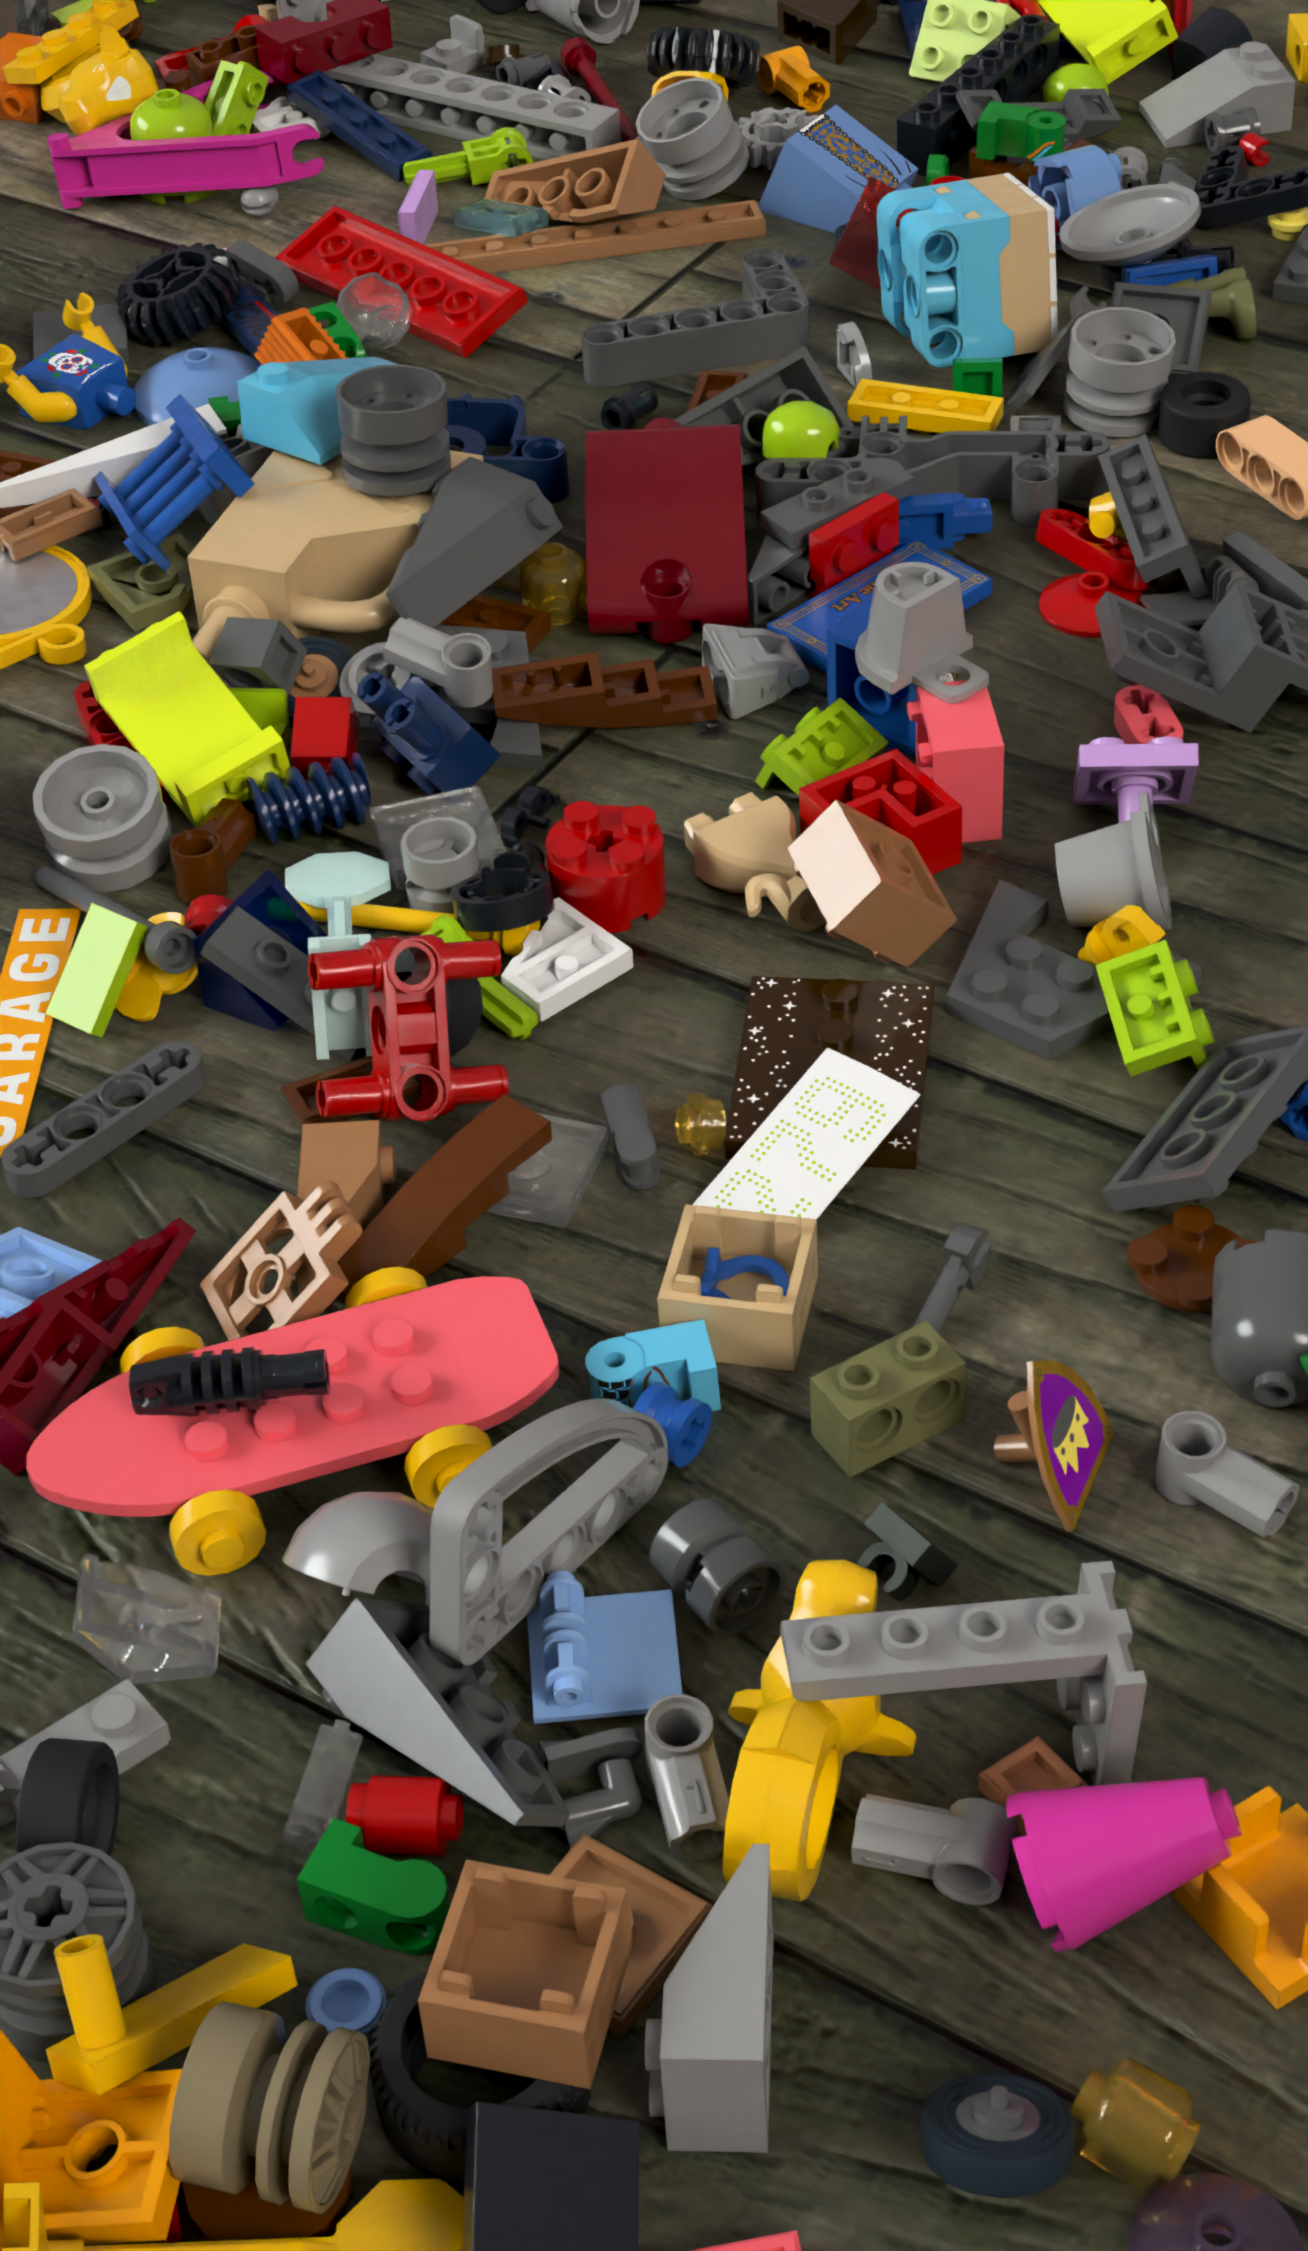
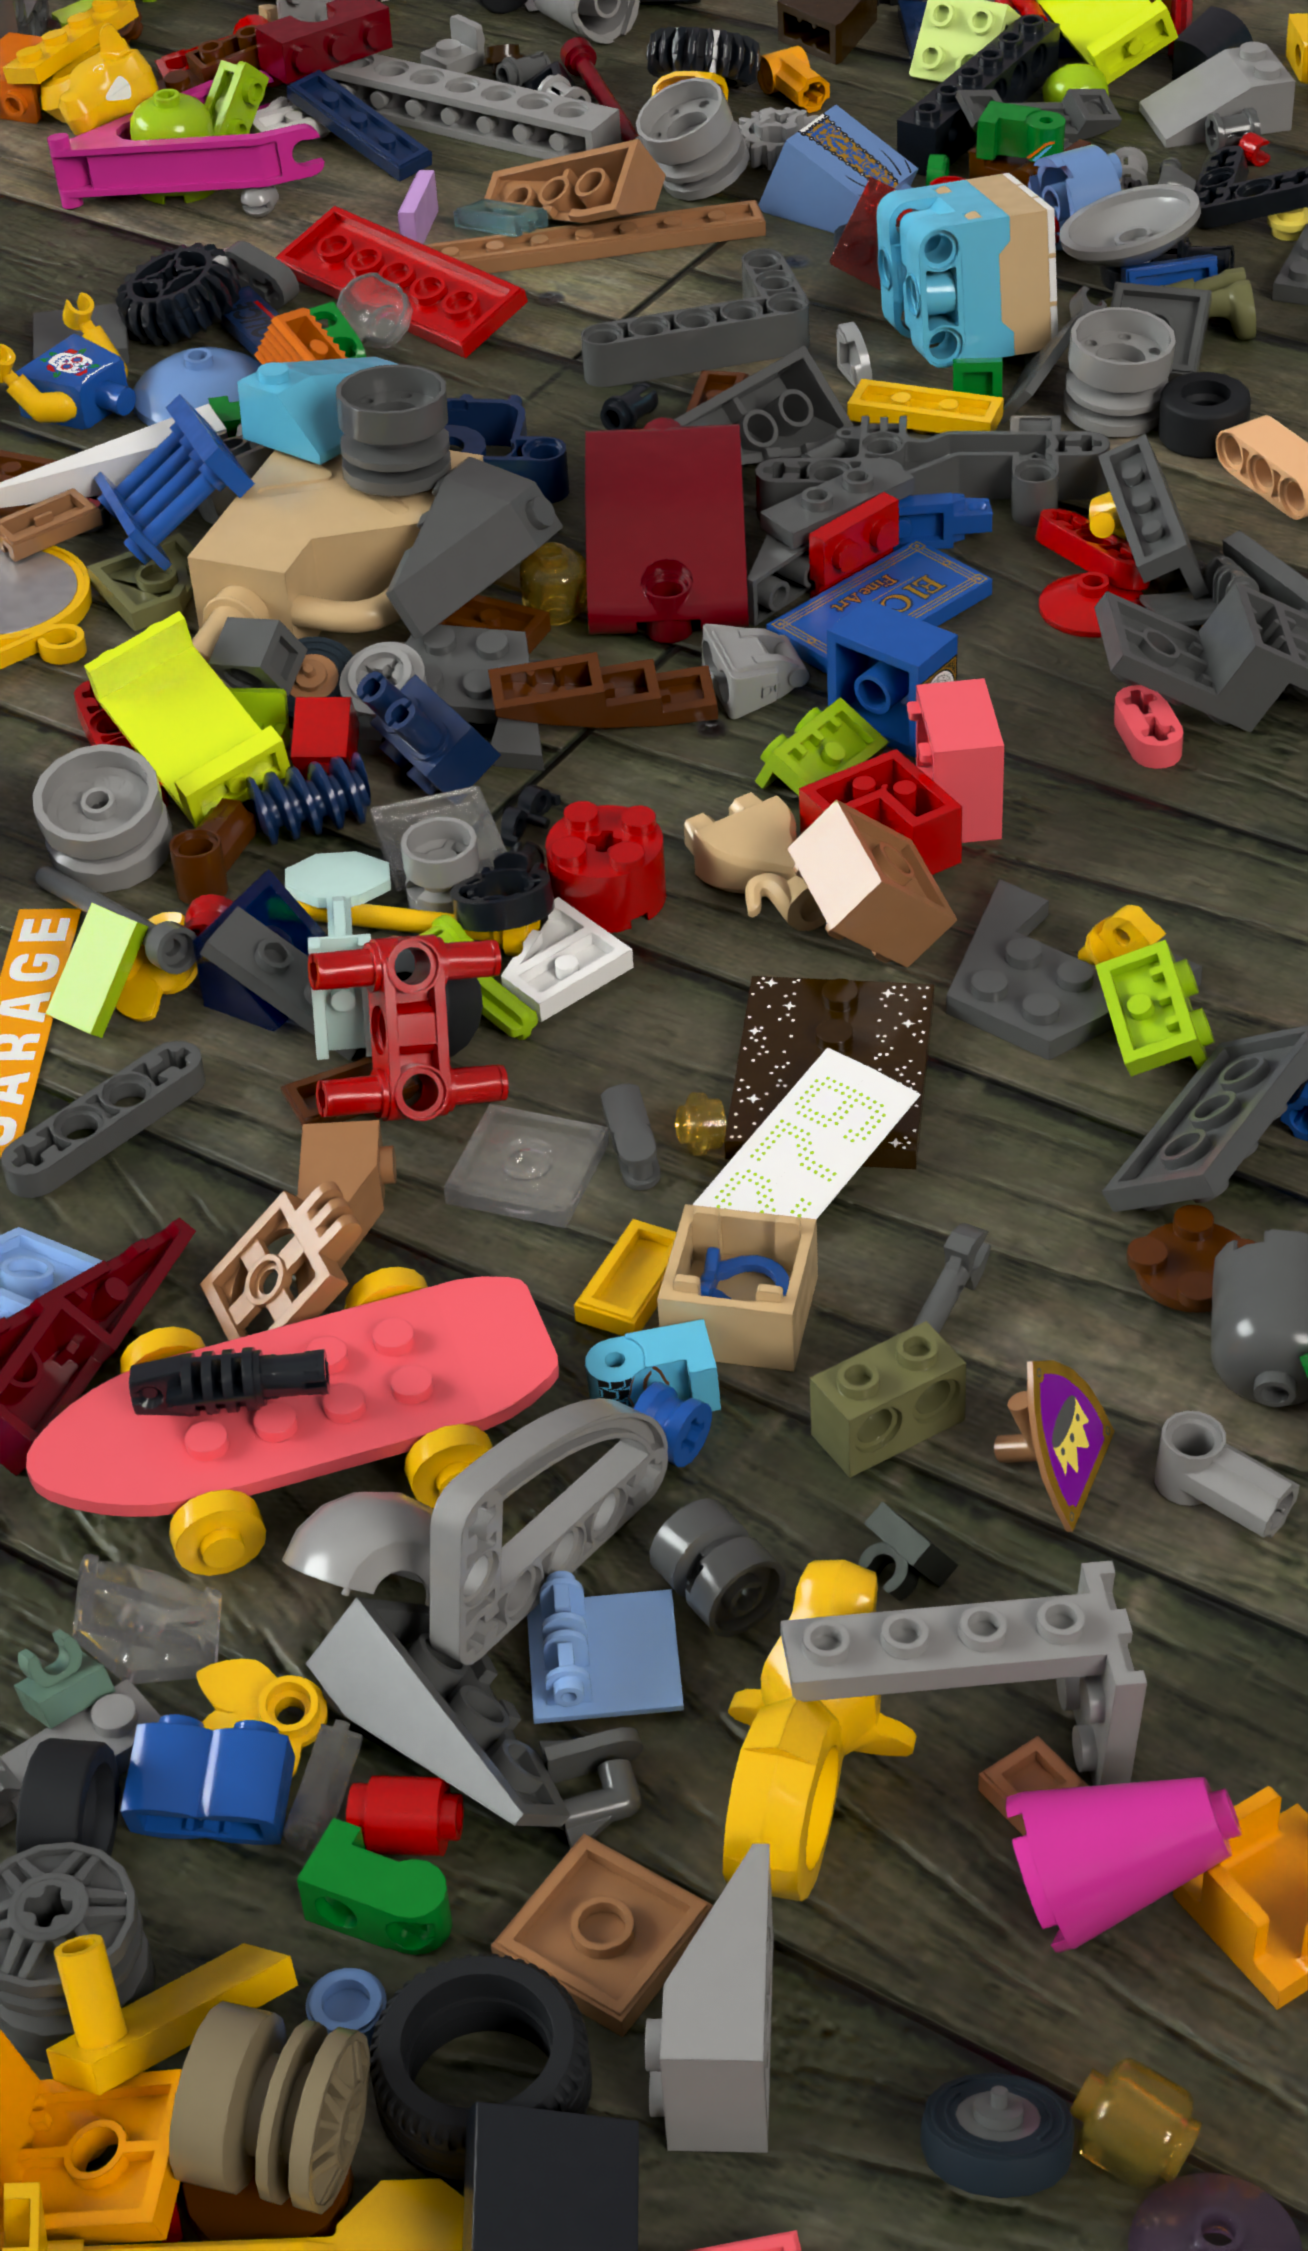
(64, 1686): none -> sand green tile
(208, 1781): none -> blue brick
(250, 1691): none -> yellow plate
(454, 662): light grey piece -> none
(456, 1186): reddish brown slope -> none
(477, 160): lime connector -> none
(526, 1974): medium nougat container -> none
(628, 1281): none -> yellow tile
(686, 1777): light grey piece -> none
(800, 431): lime hair -> none
(918, 633): light grey container -> none
(956, 1848): light grey piece -> none
(1114, 870): light grey container -> none
(1117, 772): lavender plate -> none

